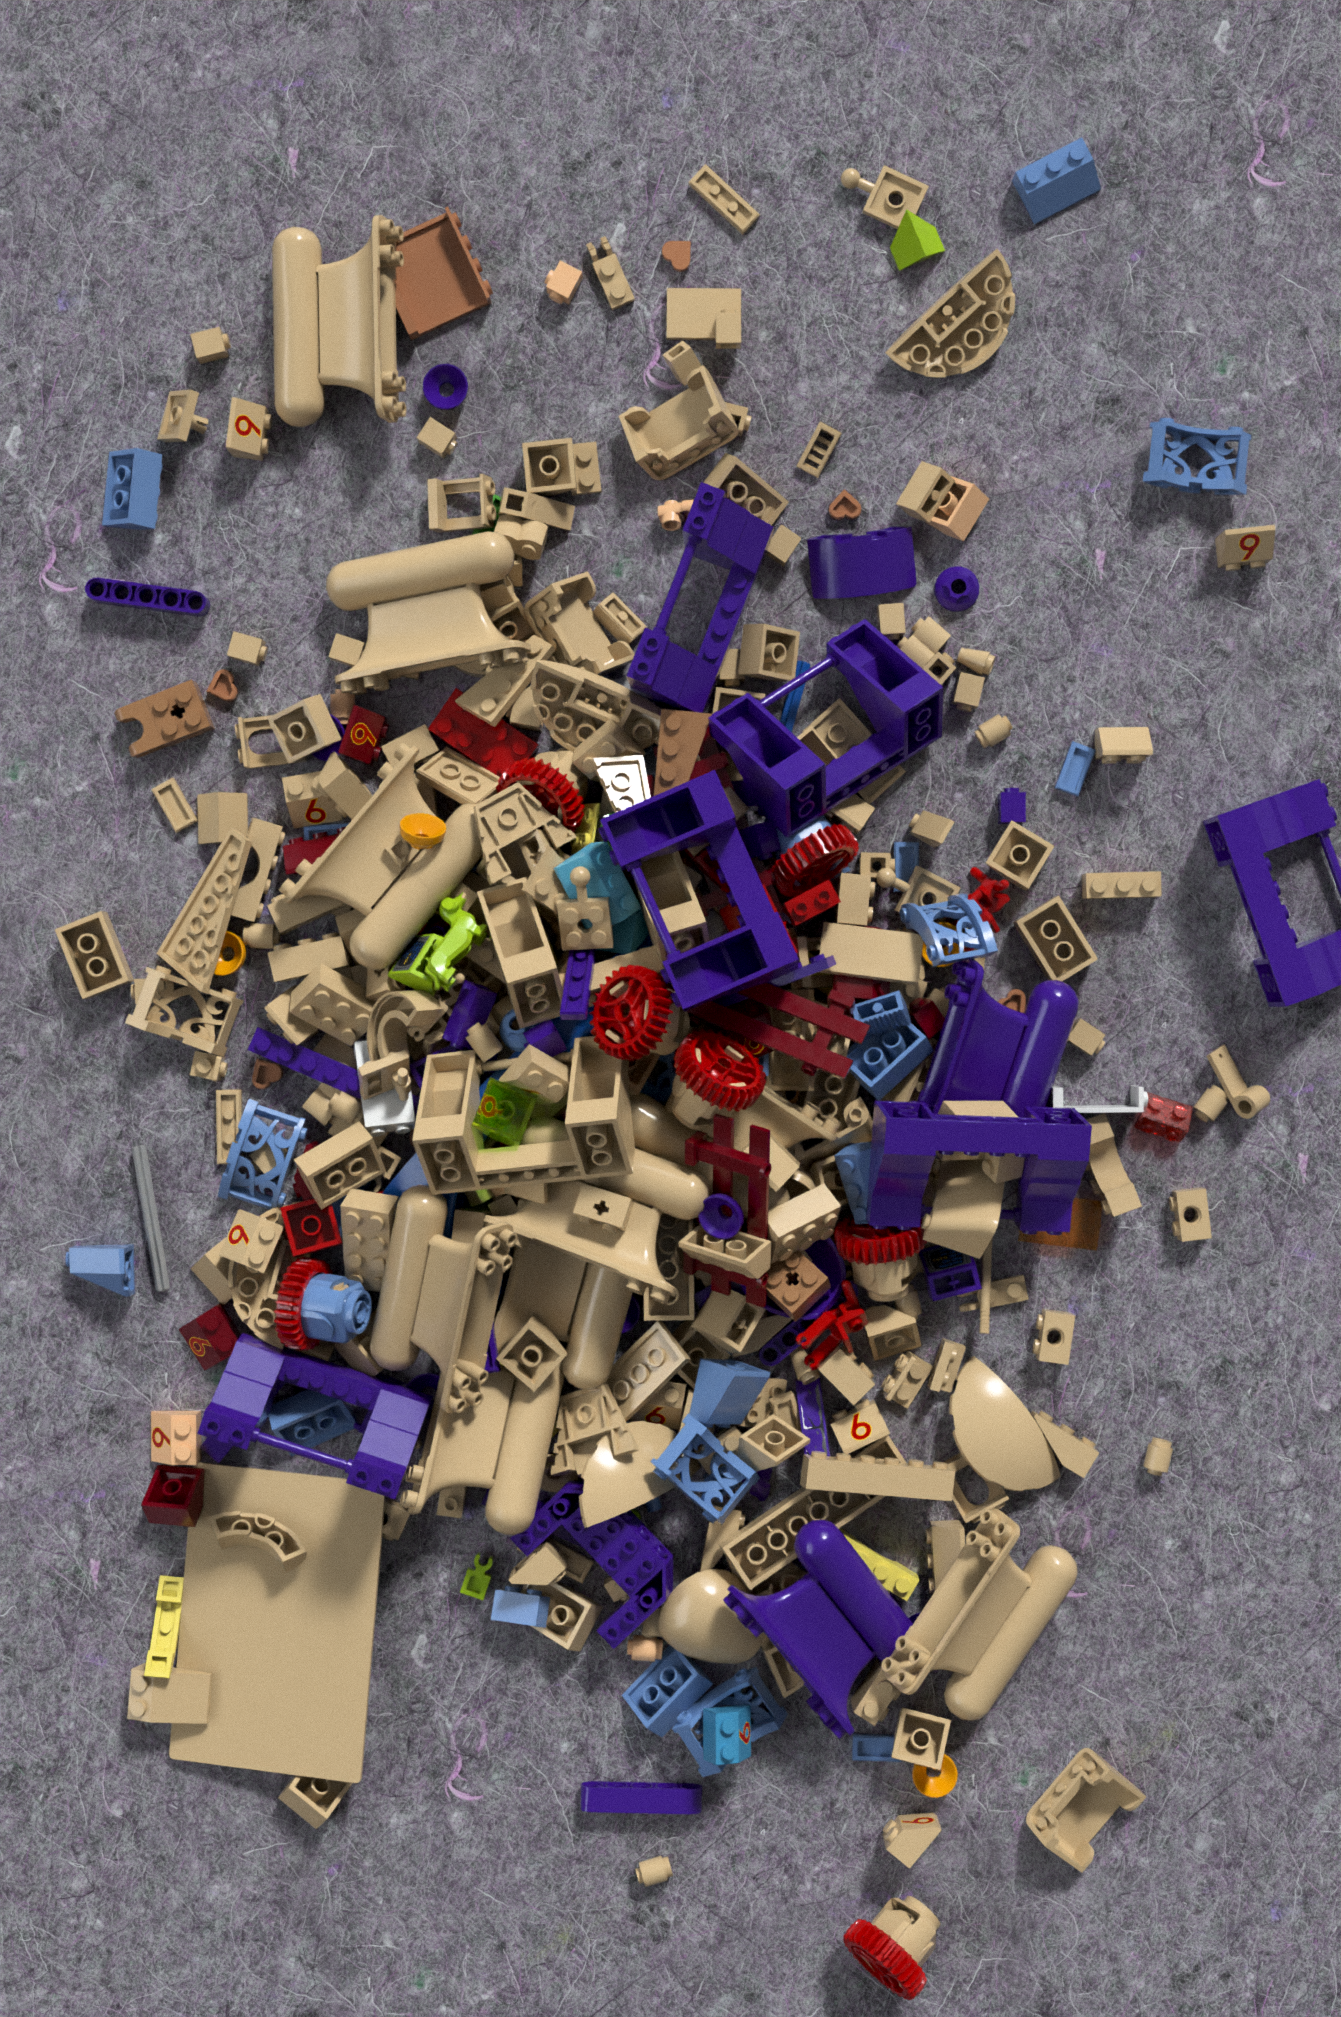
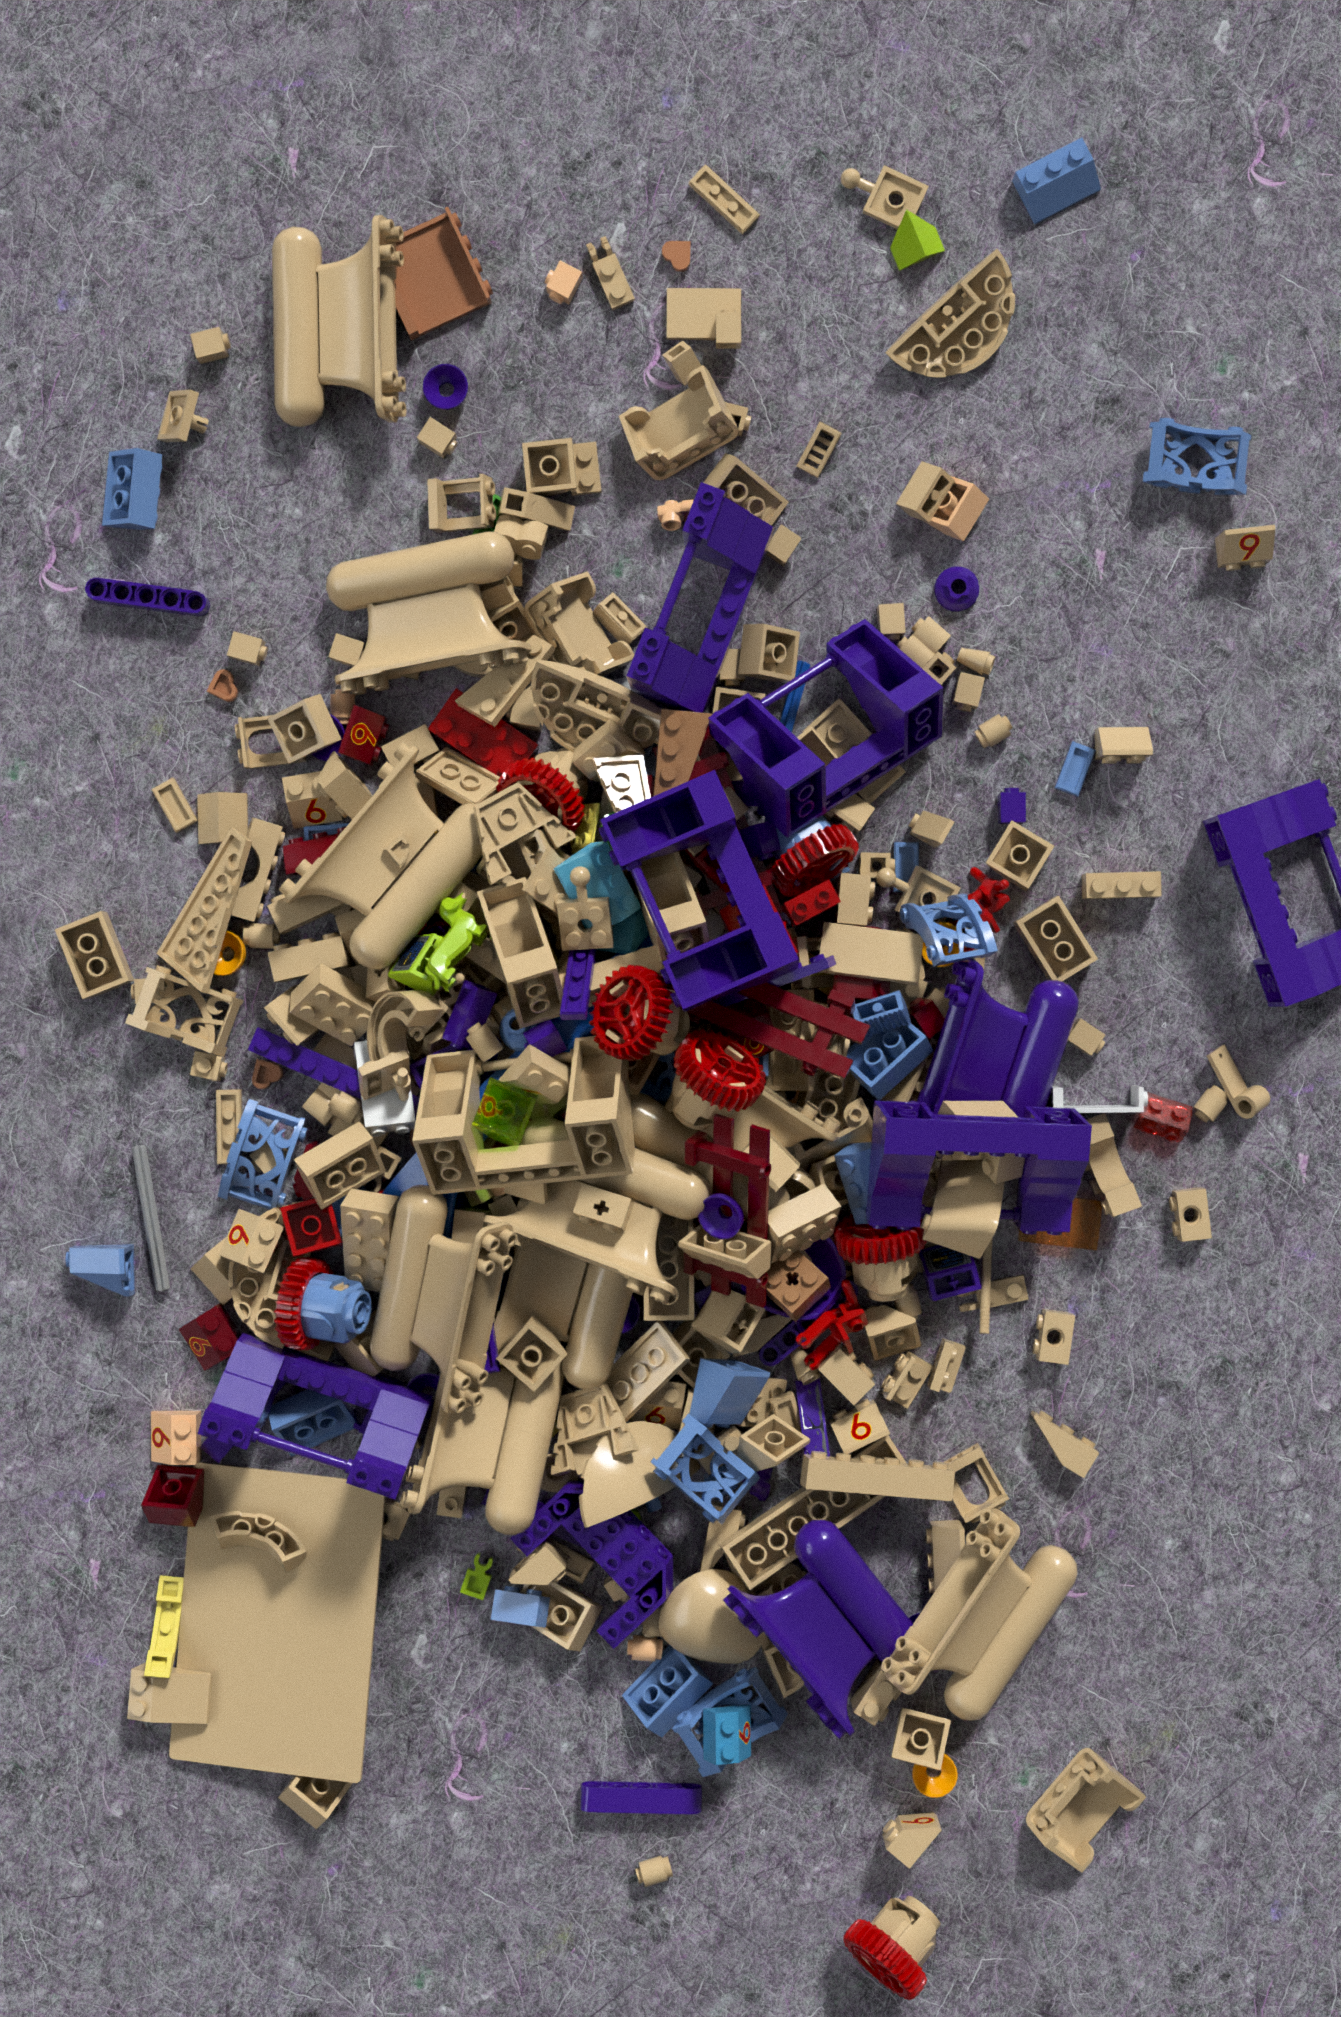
(160, 721): medium nougat brick -> none
(248, 430): tan slope -> none
(422, 830): light orange piece -> none
(844, 507): nougat tile -> none
(862, 564): dark purple panel -> none
(872, 1747): medium blue tile -> none
(890, 1573): light yellow arch -> none
(999, 1432): tan brick -> none
(1014, 1000): nougat tile -> none
(1158, 1456): tan brick -> none

